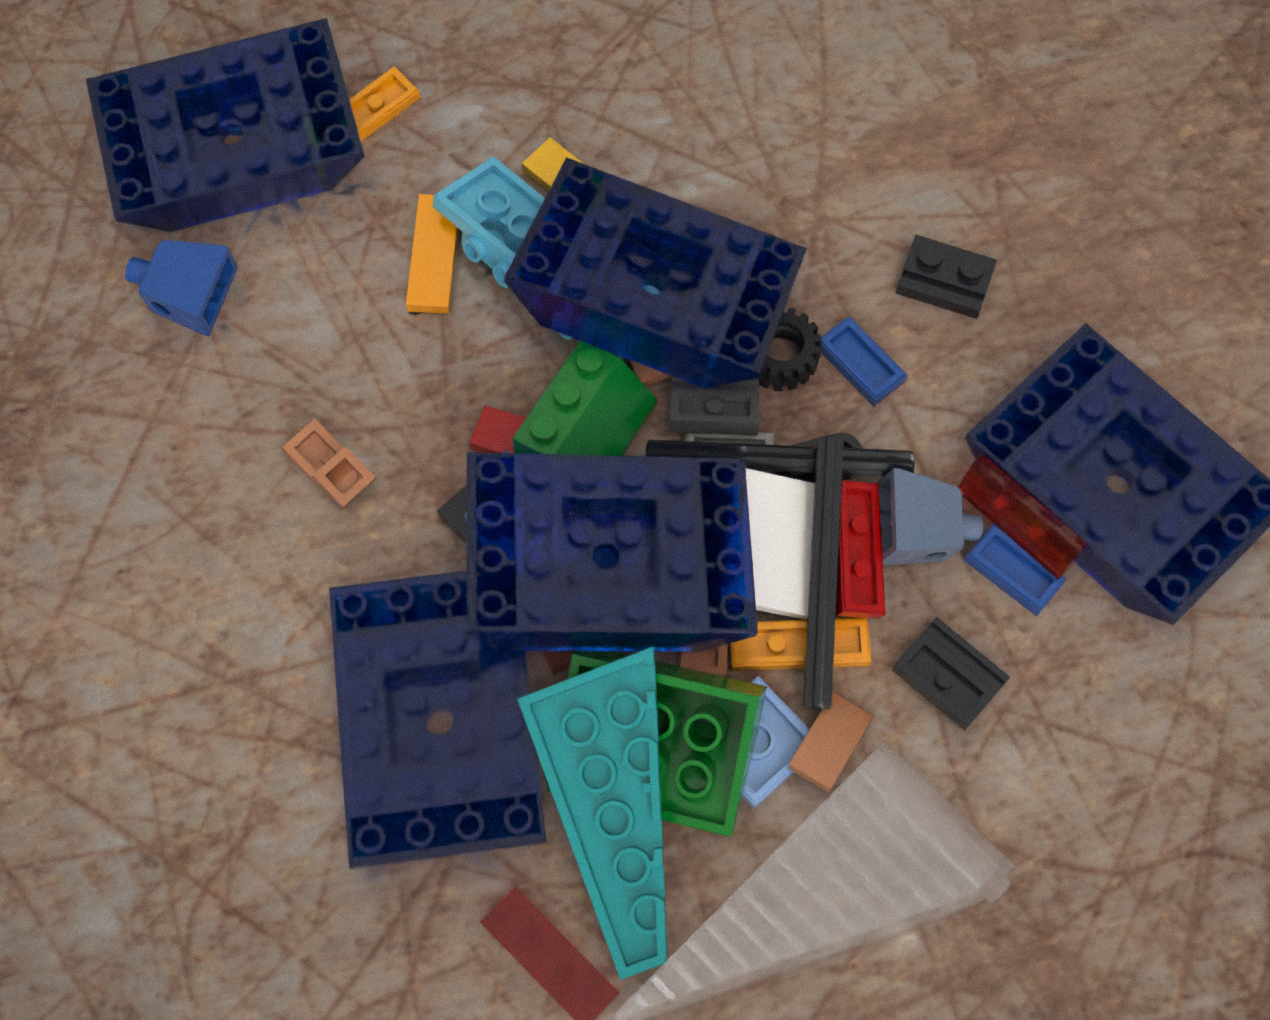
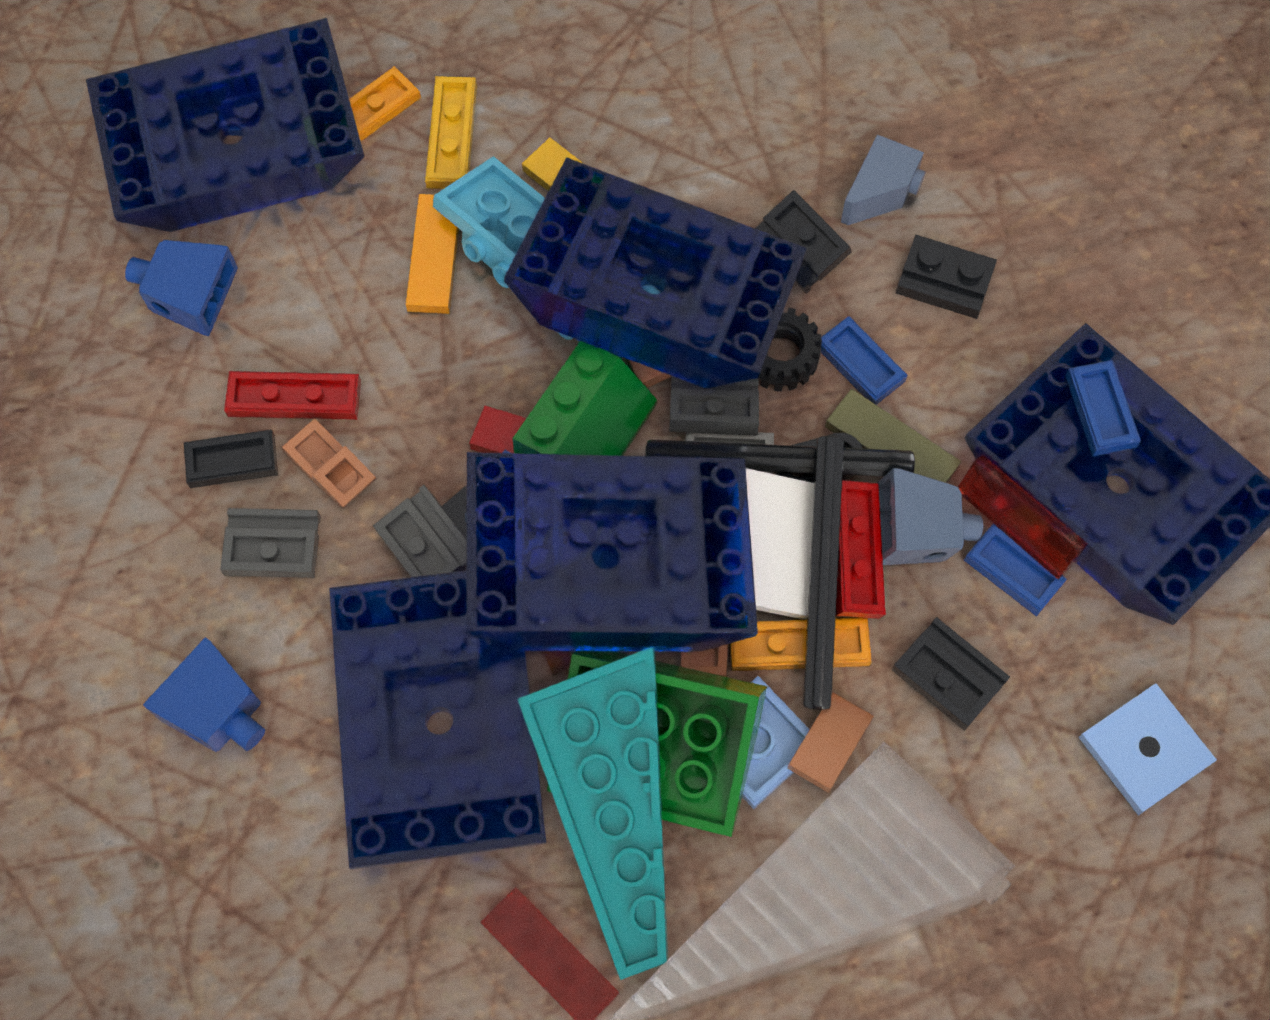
(208, 701): none -> blue torso
(230, 458): none -> black tile
(270, 543): none -> dark grey plate
(292, 395): none -> red tile
(423, 536): none -> dark grey plate
(450, 130): none -> yellow tile
(800, 224): none -> black plate
(881, 430): none -> olive tile
(883, 181): none -> sand blue slope
(1102, 408): none -> blue tile
(1147, 749): none -> light blue tile

